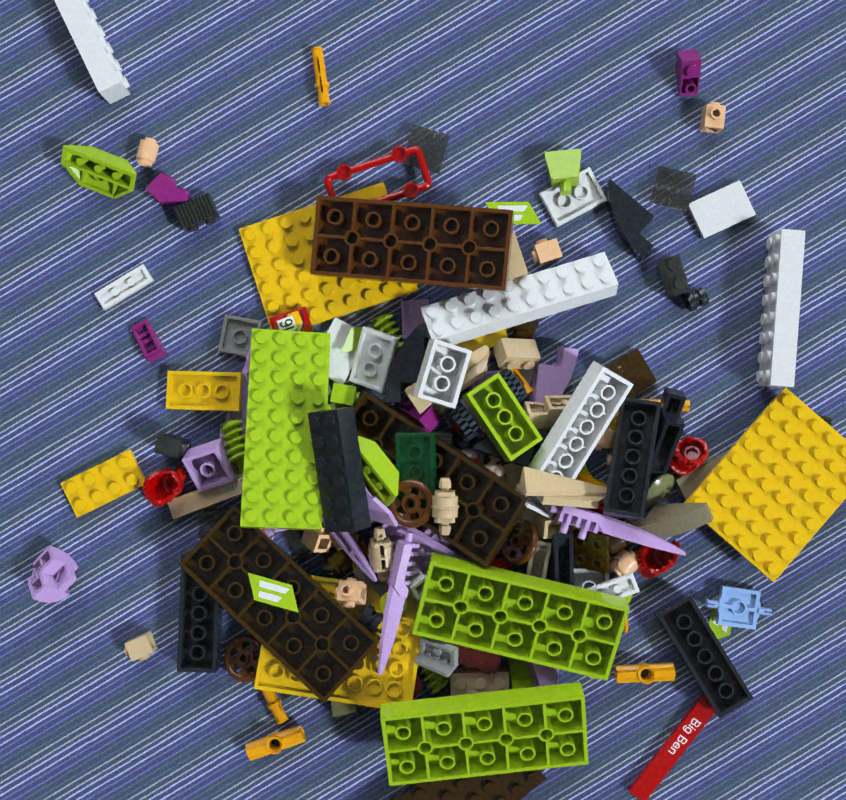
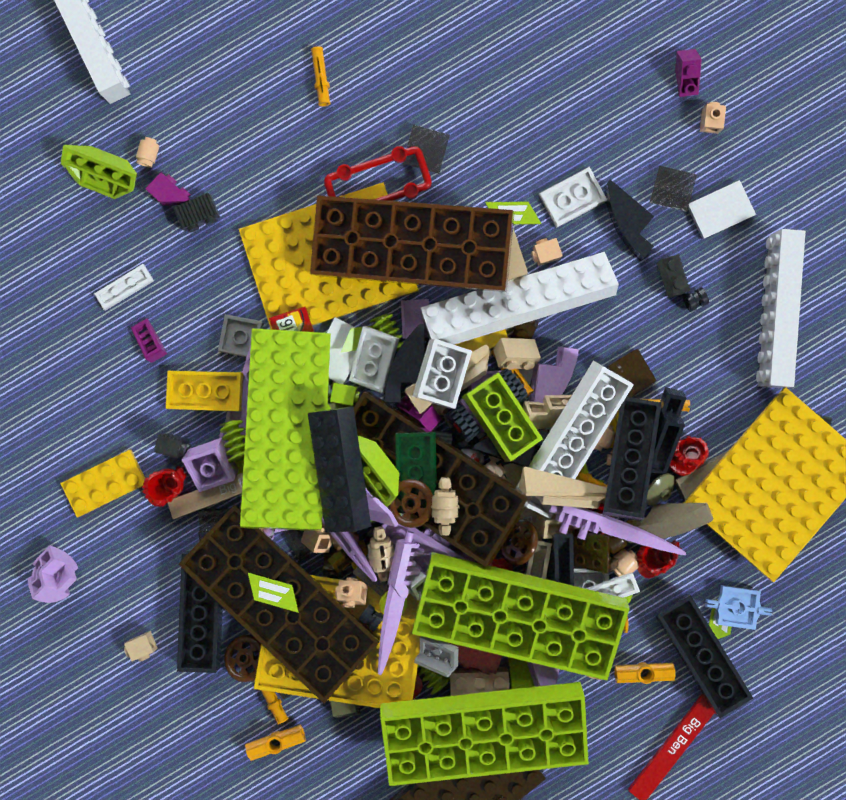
(563, 169): lime torso -> none

